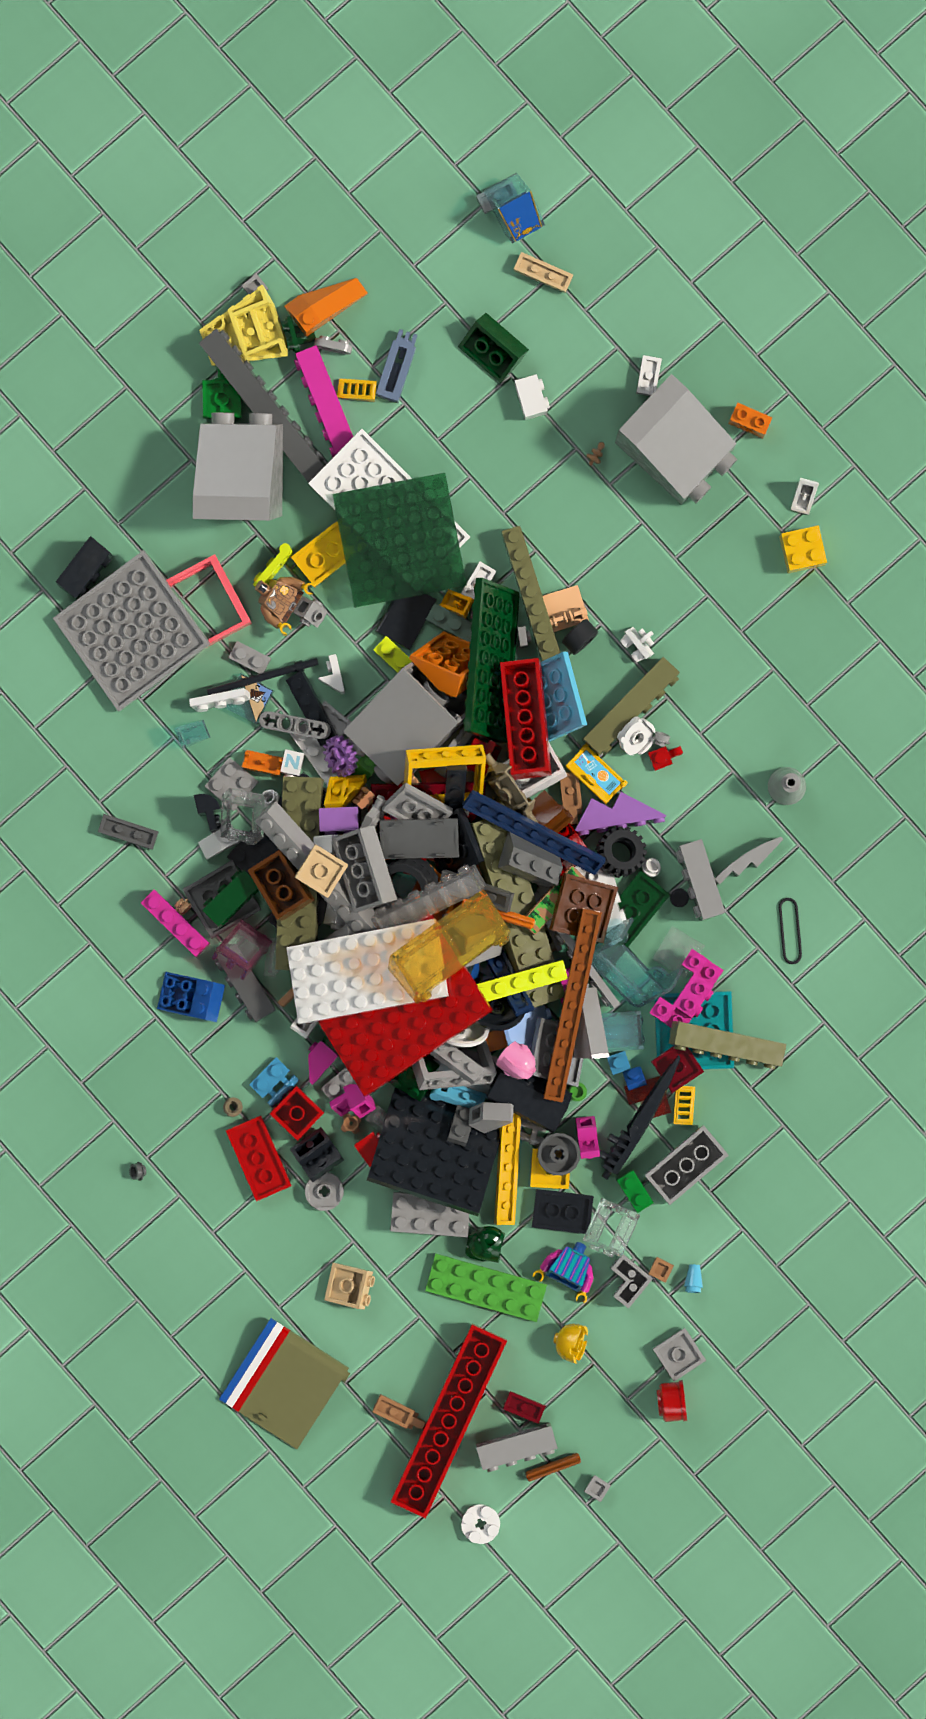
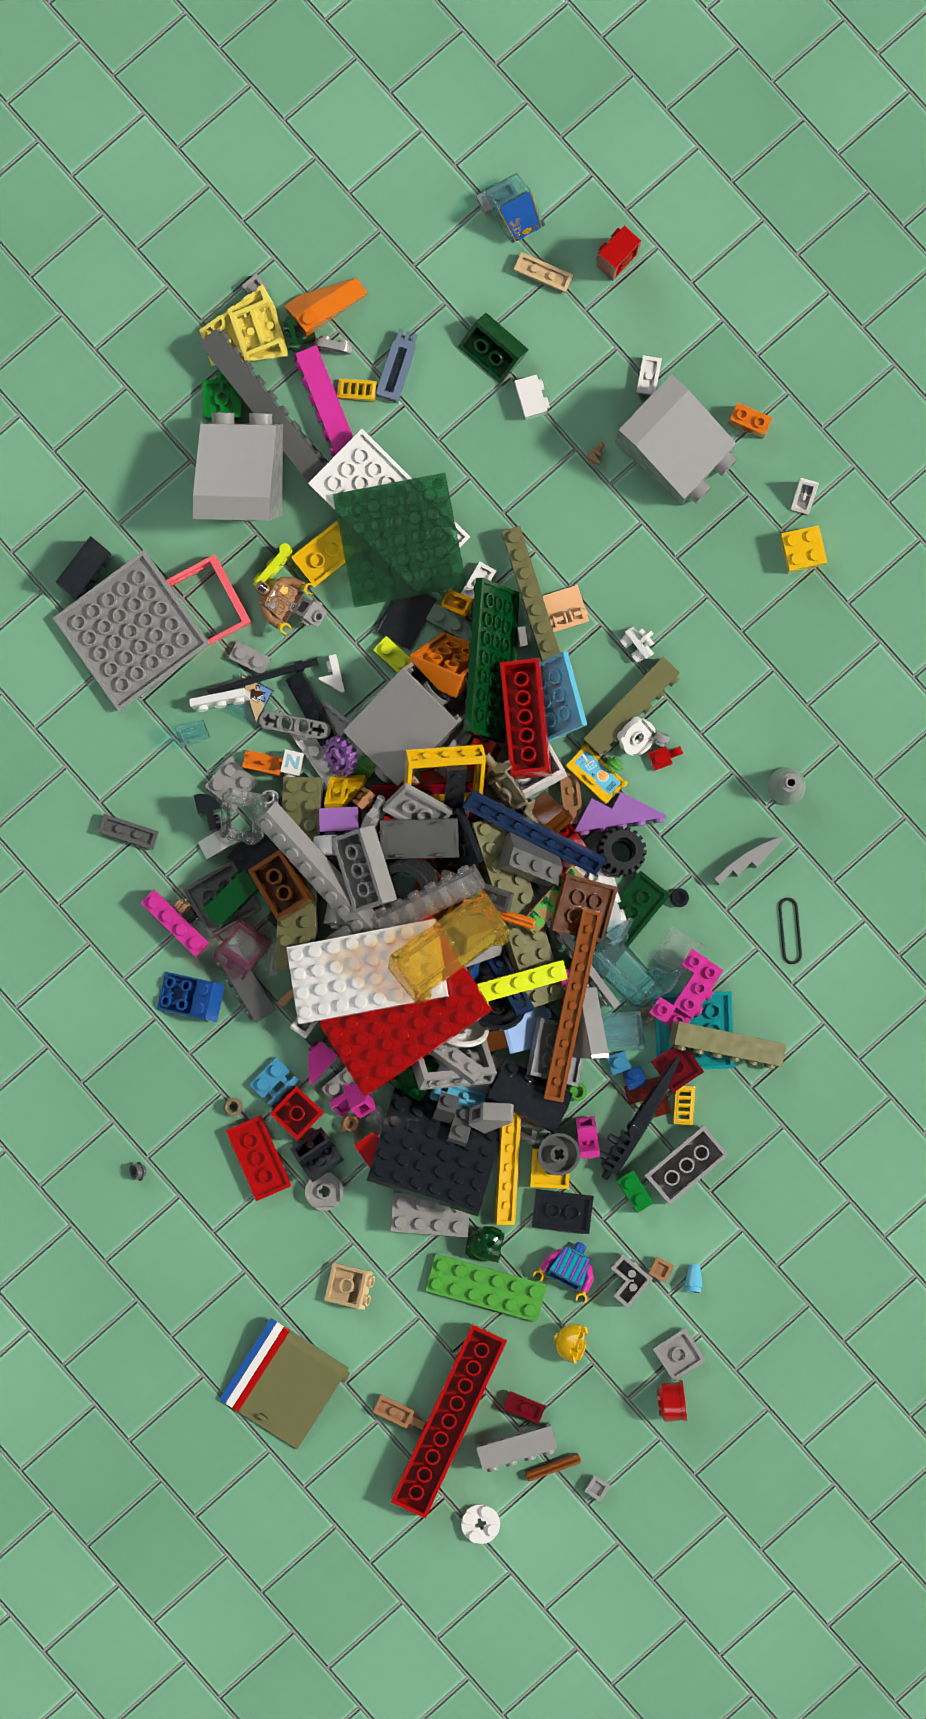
(321, 871): tan plate -> none
(445, 1107): none -> dark grey brick
(517, 1061): bright pink helmet -> none
(580, 636): black tyre -> none
(614, 764): none -> bright green plate
(618, 252): none -> red brick
(622, 1234): clear window -> none
(646, 1020): none -> dark tan plate
(651, 867): white plate -> none
(700, 880): light grey brick -> none

